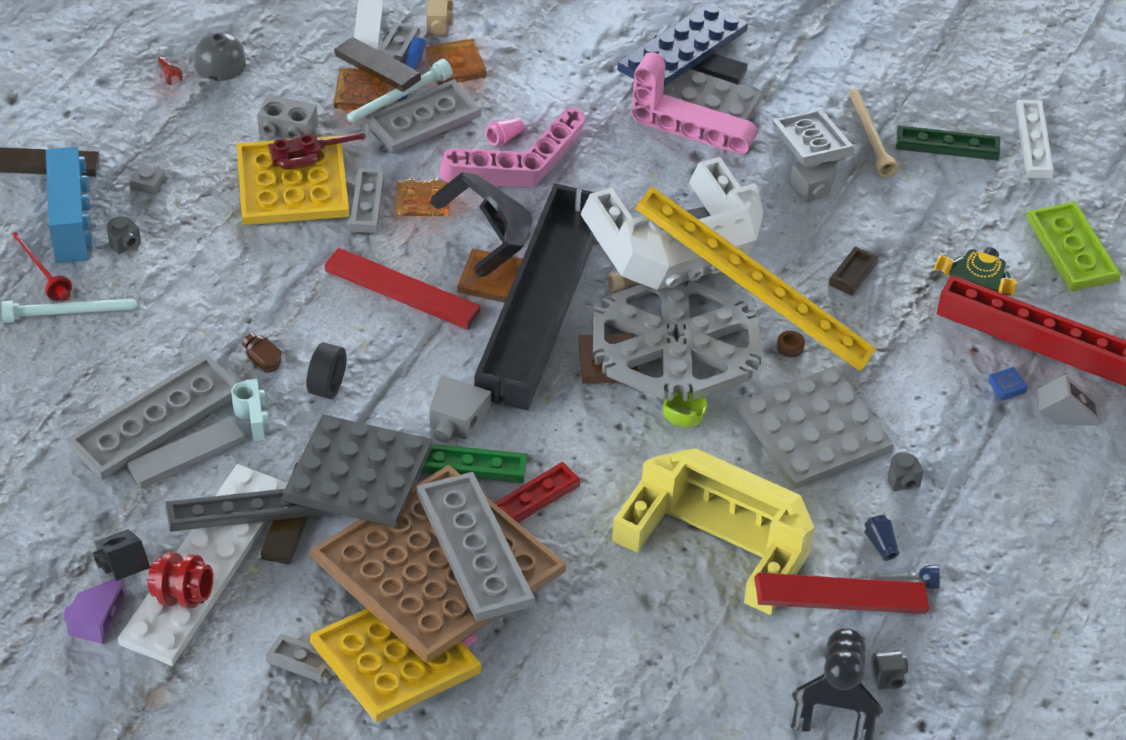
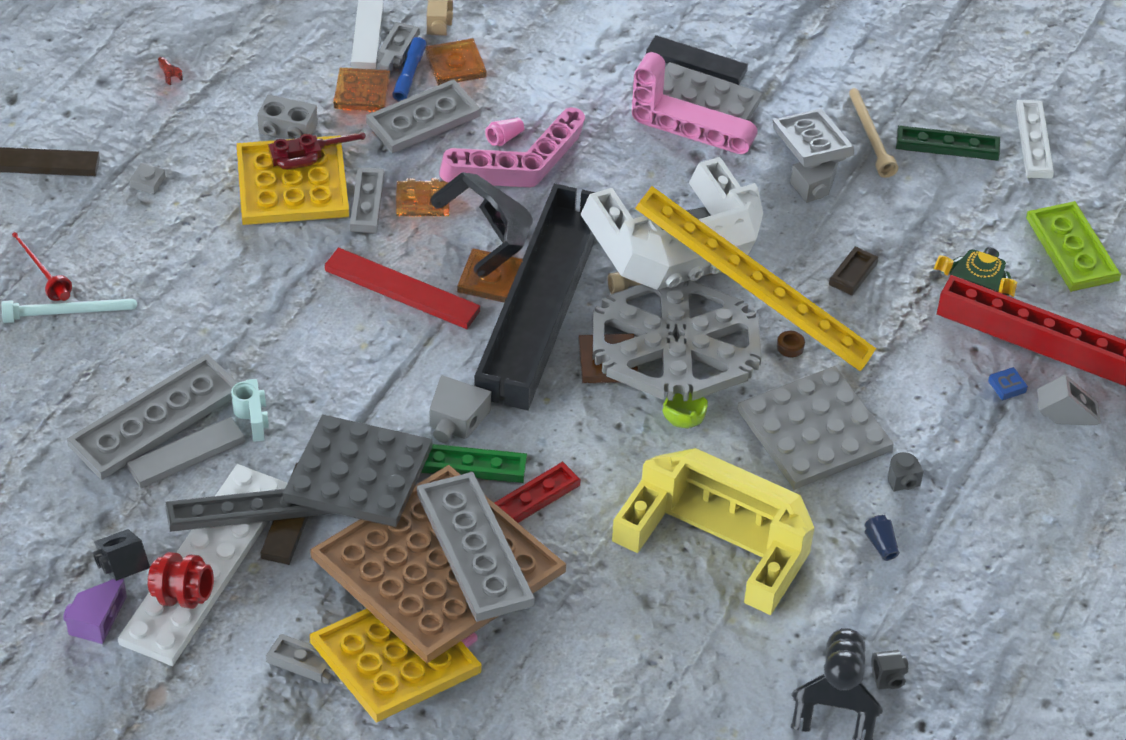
(68, 204): dark azure brick -> none
(122, 234): dark grey plate -> none
(219, 56): dark grey cylinder -> none
(262, 352): reddish brown arm -> none
(326, 370): black tyre -> none
(377, 64): tile -> none
(439, 71): light aqua piece -> none
(688, 42): plate -> none
(841, 593): red tile -> none
(929, 574): hinge -> none

